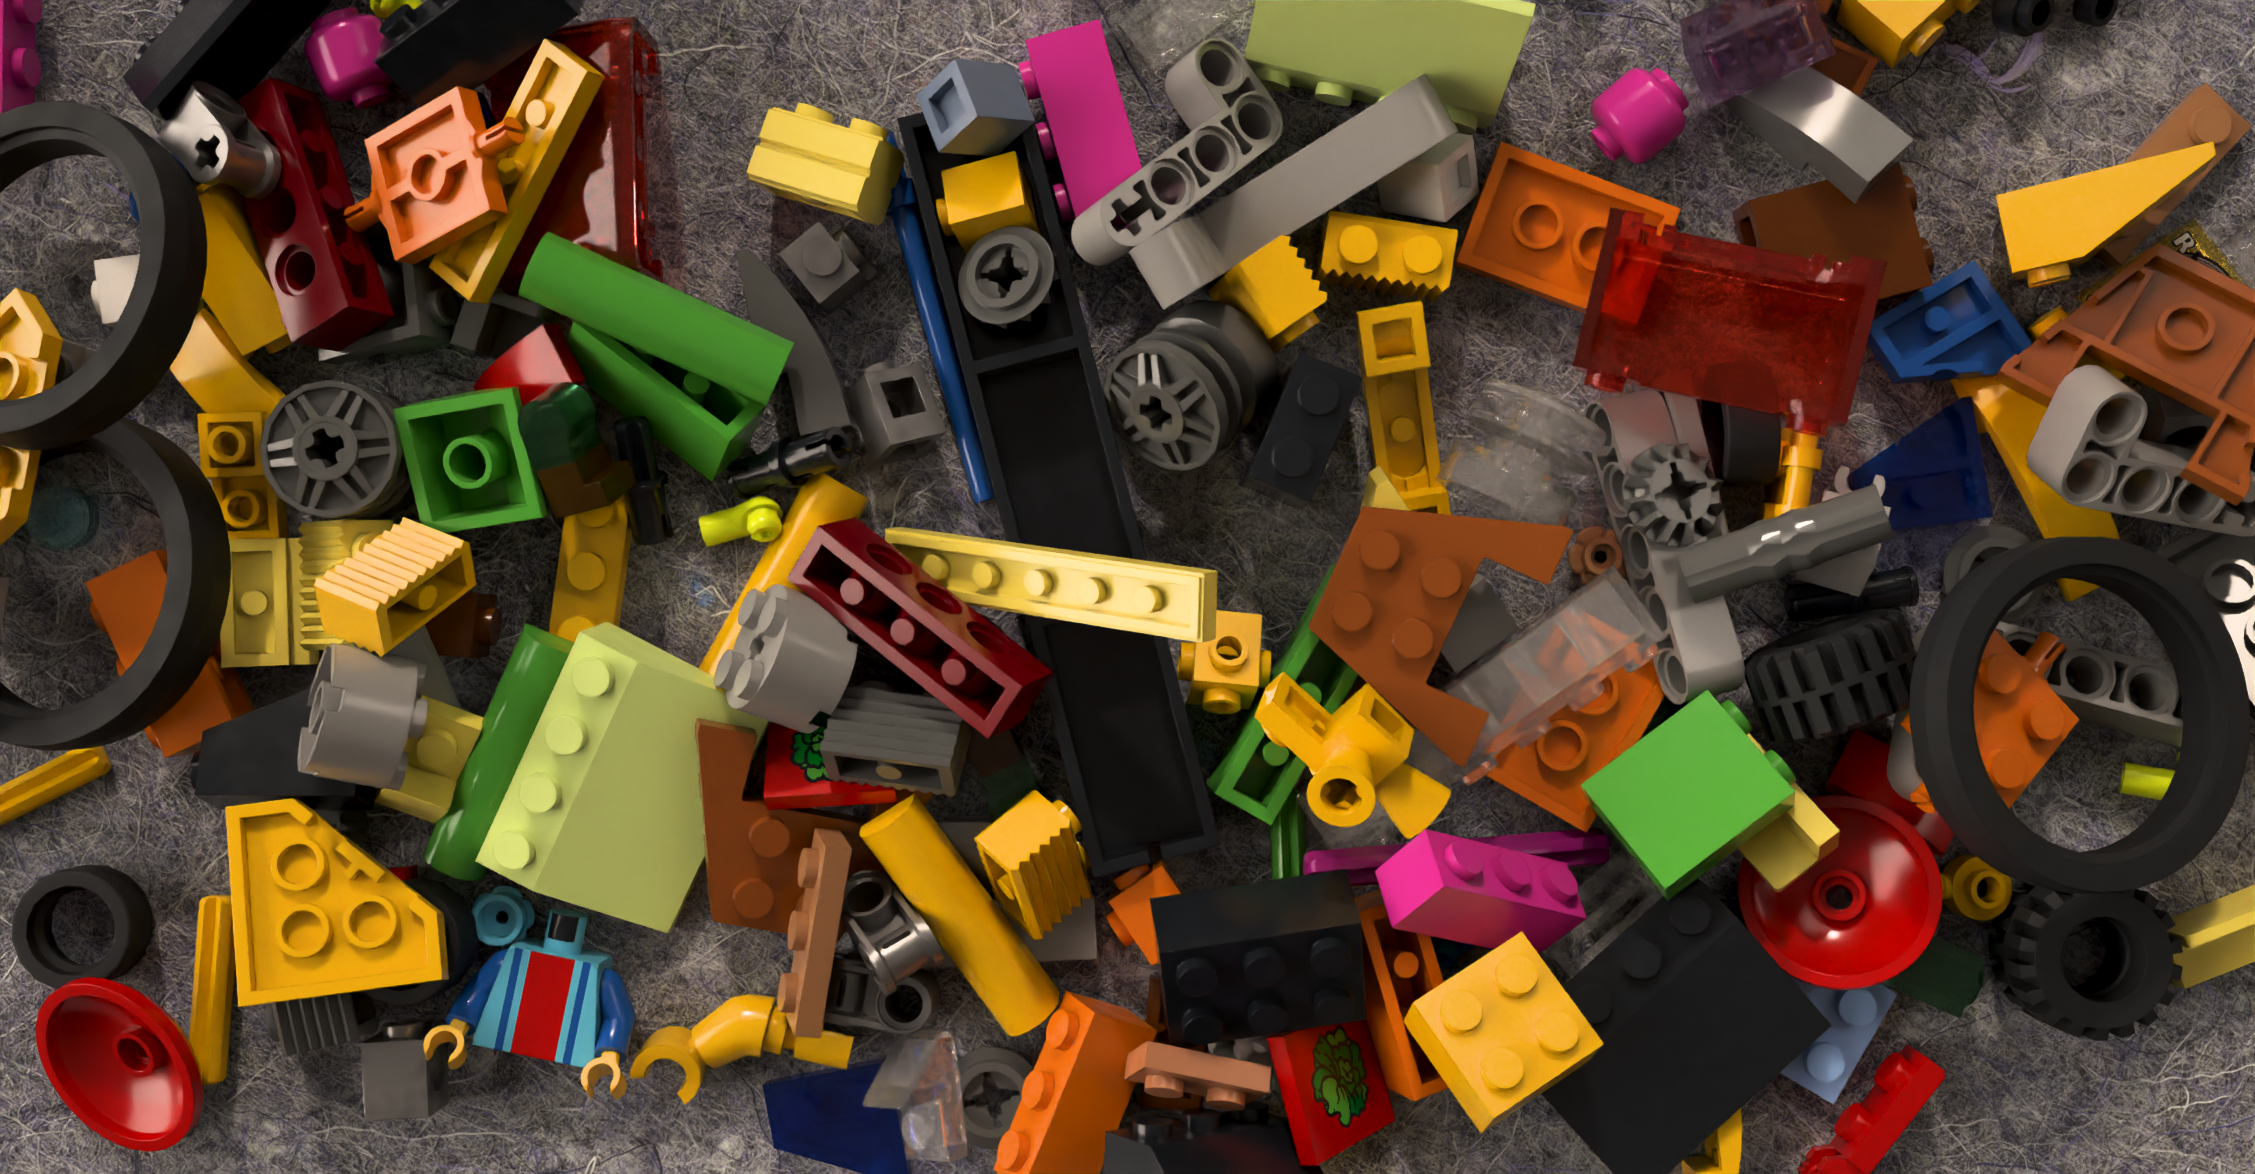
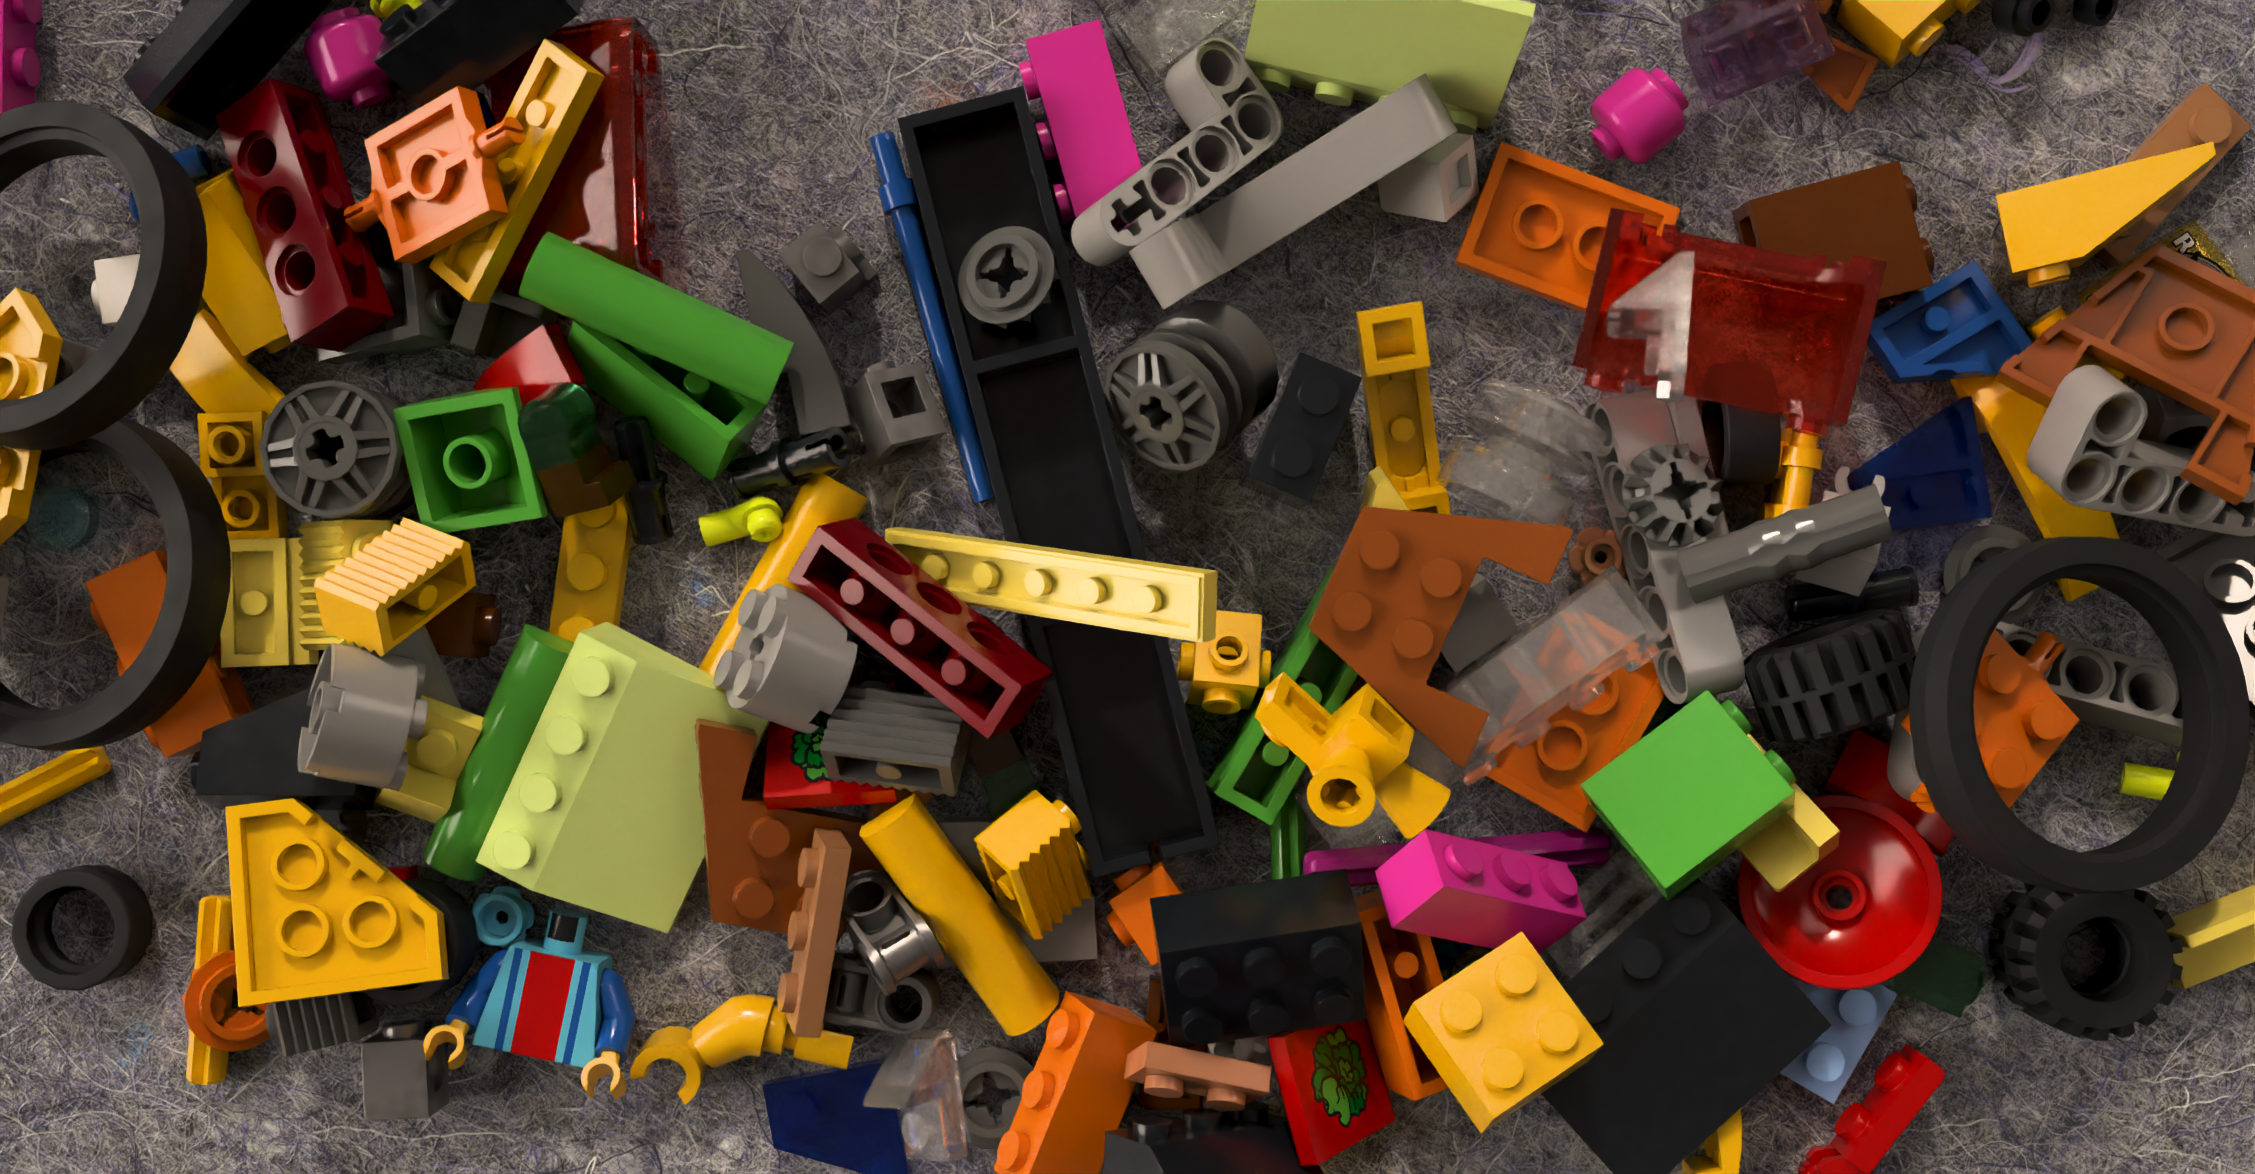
(120, 1063): red dish -> none
(204, 1008): none -> orange gear
(220, 142): flat silver piece -> none
(827, 164): light yellow brick -> none
(975, 108): sand blue panel -> none
(986, 198): yellow brick -> none
(1273, 292): yellow brick -> none
(1386, 255): yellow brick -> none
(1660, 313): none -> clear slope
(1824, 126): dark grey slope -> none
(1960, 888): yellow plate -> none

